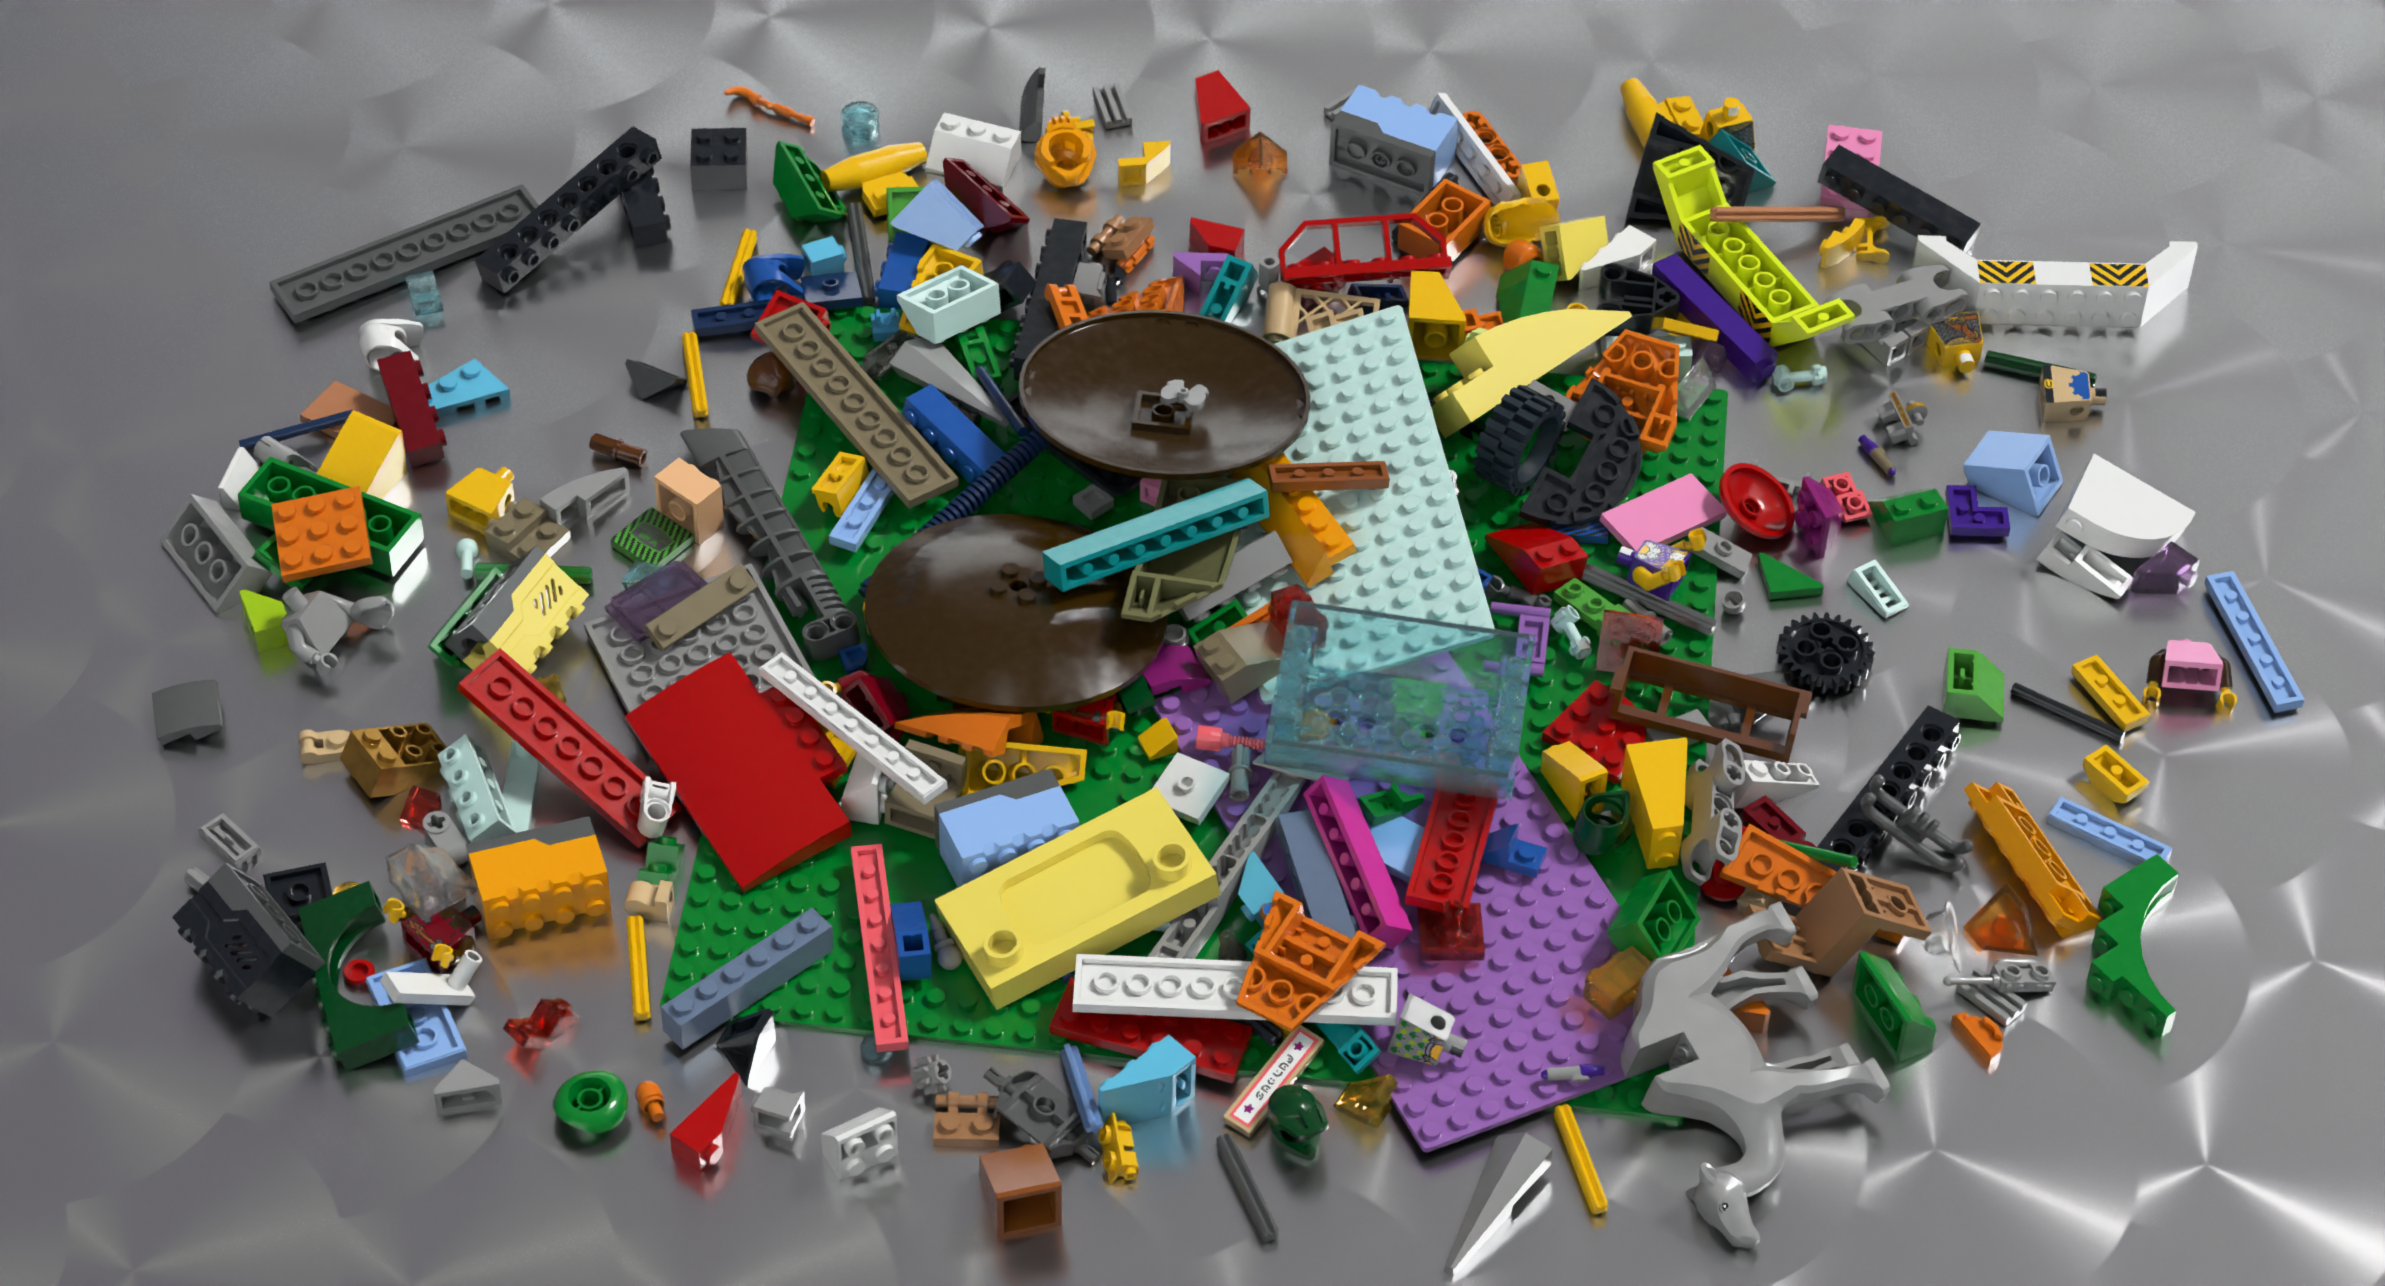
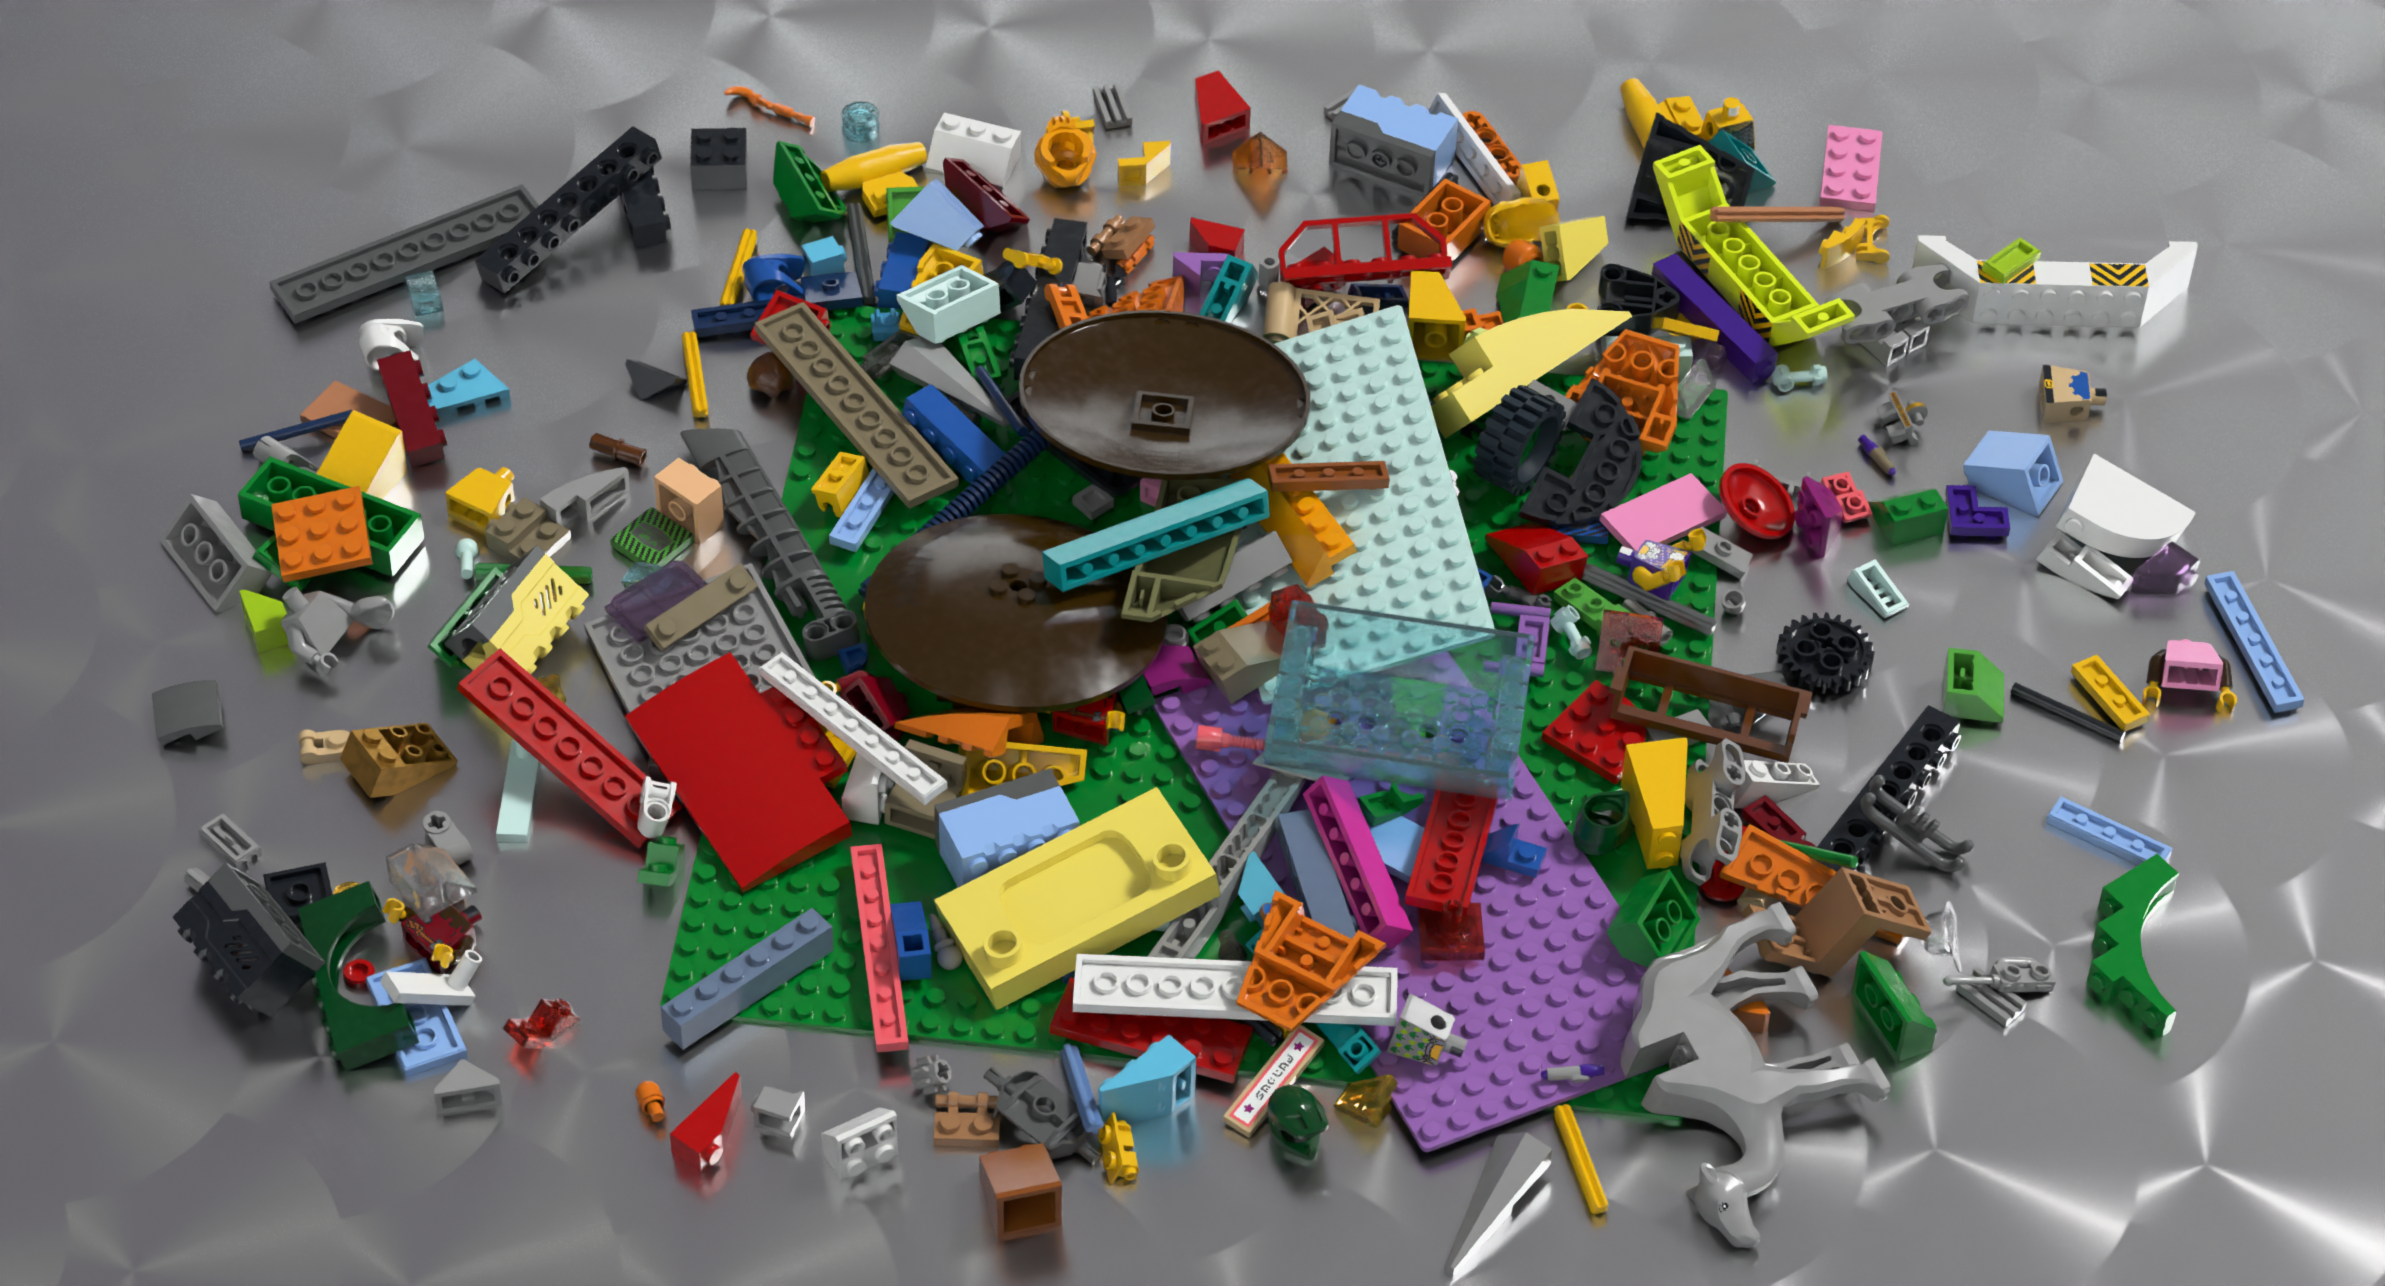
(235, 478): white slope -> none
(419, 804): clear red slope -> none
(475, 790): light aqua brick -> none
(539, 877): light orange piece -> none
(592, 1101): green hat -> none
(638, 968): yellow axle -> none
(650, 900): tan leg -> none
(748, 1042): black slope -> none
(869, 1054): clear light blue tile -> none
(1022, 259): none -> yellow piece
(1032, 107): dark grey slope -> none
(1159, 740): yellow slope -> none
(1176, 392): light grey piece -> none
(1191, 787): white plate -> none
(1240, 773): light grey axle -> none
(1247, 1187): dark grey axle -> none
(1573, 776): yellow slope -> none
(1616, 983): clear yellow brick -> none
(1628, 249): white slope -> none
(1785, 581): green tile -> none
(1896, 199): black brick -> none
(1957, 341): torso -> none
(1981, 1035): orange tile -> none
(2003, 925): clear orange slope -> none
(2011, 260): none -> lime tile
(2022, 365): dark green axle -> none
(2033, 859): light orange slope -> none
(2113, 775): yellow slope -> none

